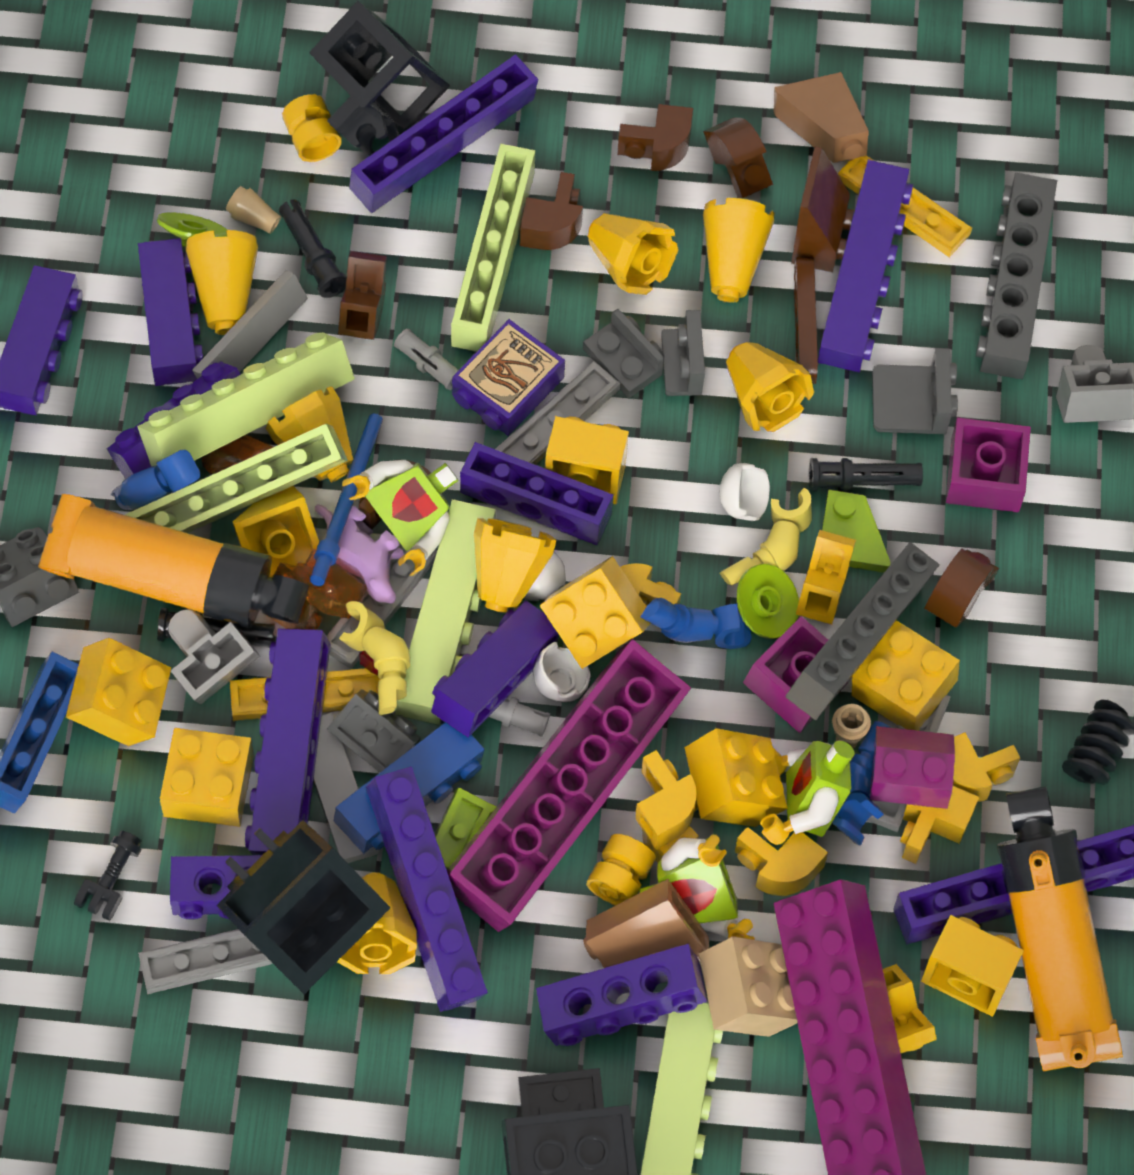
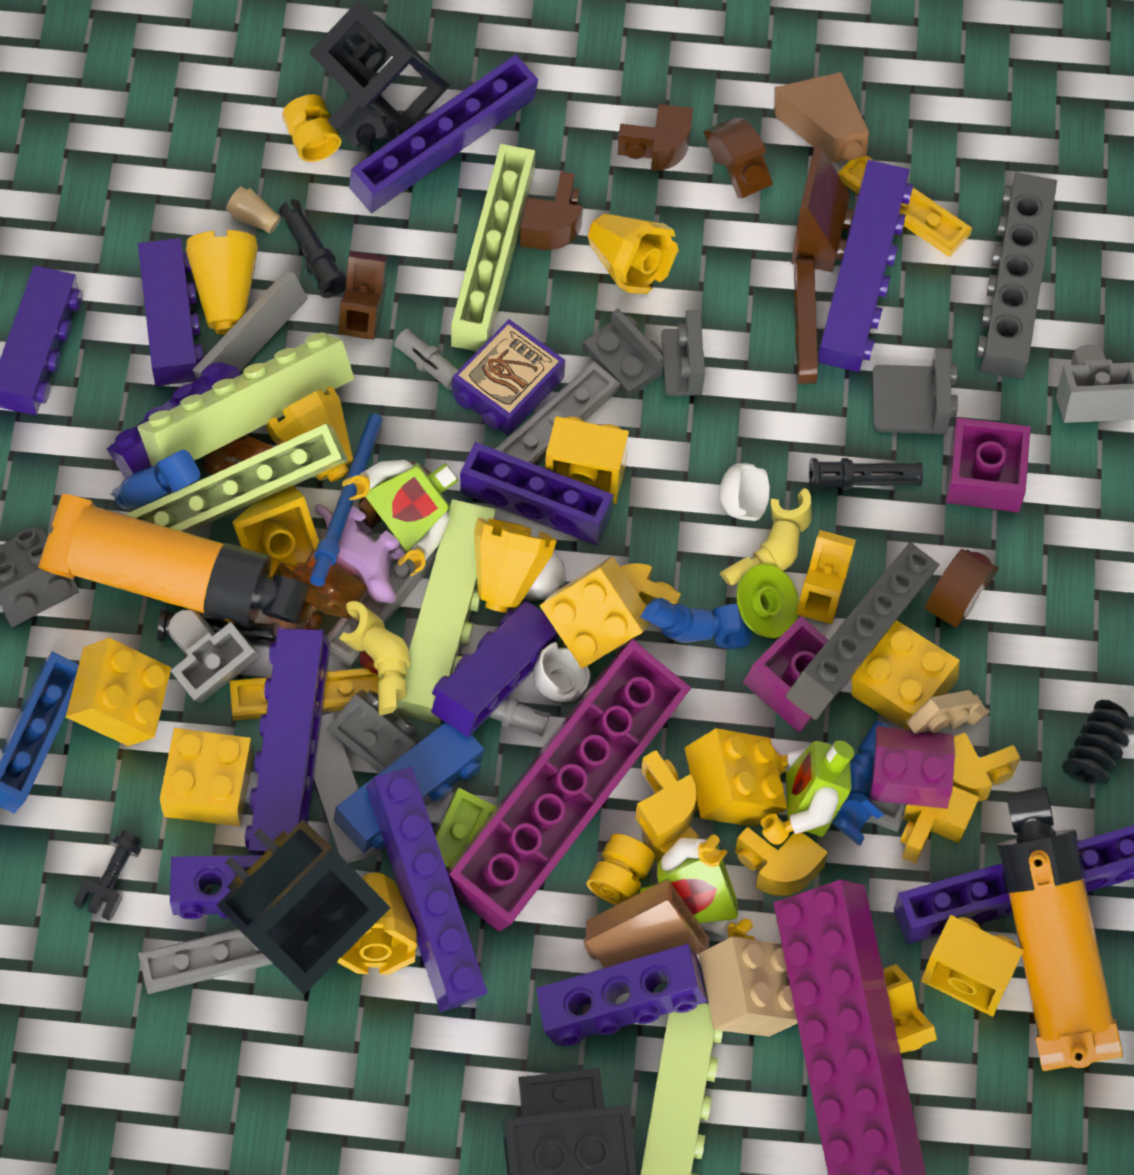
(187, 225): lime dish -> none
(735, 244): yellow cone -> none
(768, 386): yellow cone -> none
(851, 517): lime wing -> none
(851, 724): tan cone -> none
(948, 711): none -> tan hinge

